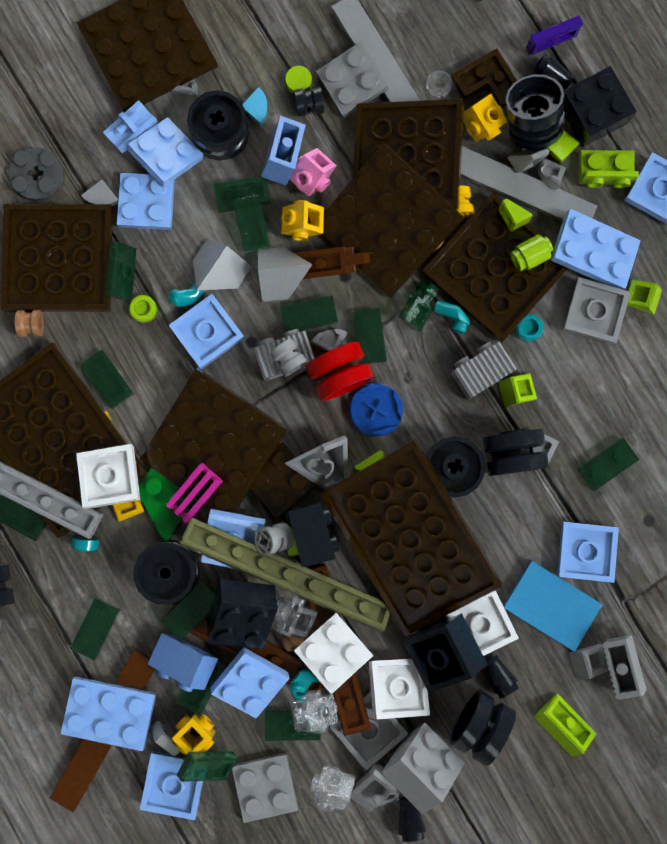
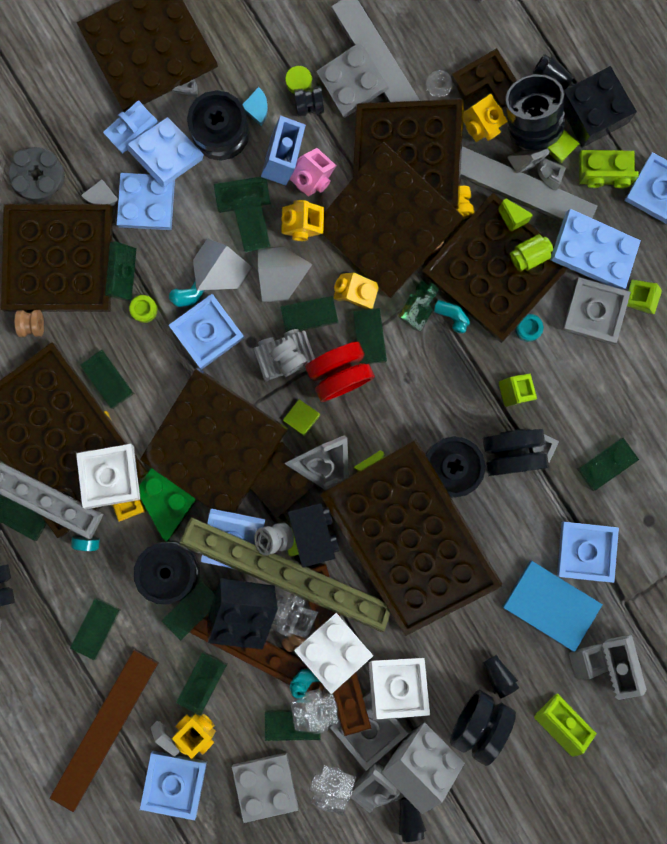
(108, 713): light blue plate -> none
(180, 510): dark pink tile -> none
(182, 662): medium blue brick -> none
(207, 766): clear green tile -> none
(249, 682): light blue plate -> none
(301, 417): none -> lime slope
(329, 339): light grey tile -> none
(333, 261): reddish brown hinge -> none
(356, 290): none -> yellow bracket
(376, 410): blue tile -> none
(445, 653): black brick -> none
(483, 370): light grey brick -> none
(488, 622): white plate -> none
(554, 35): dark purple tile -> none

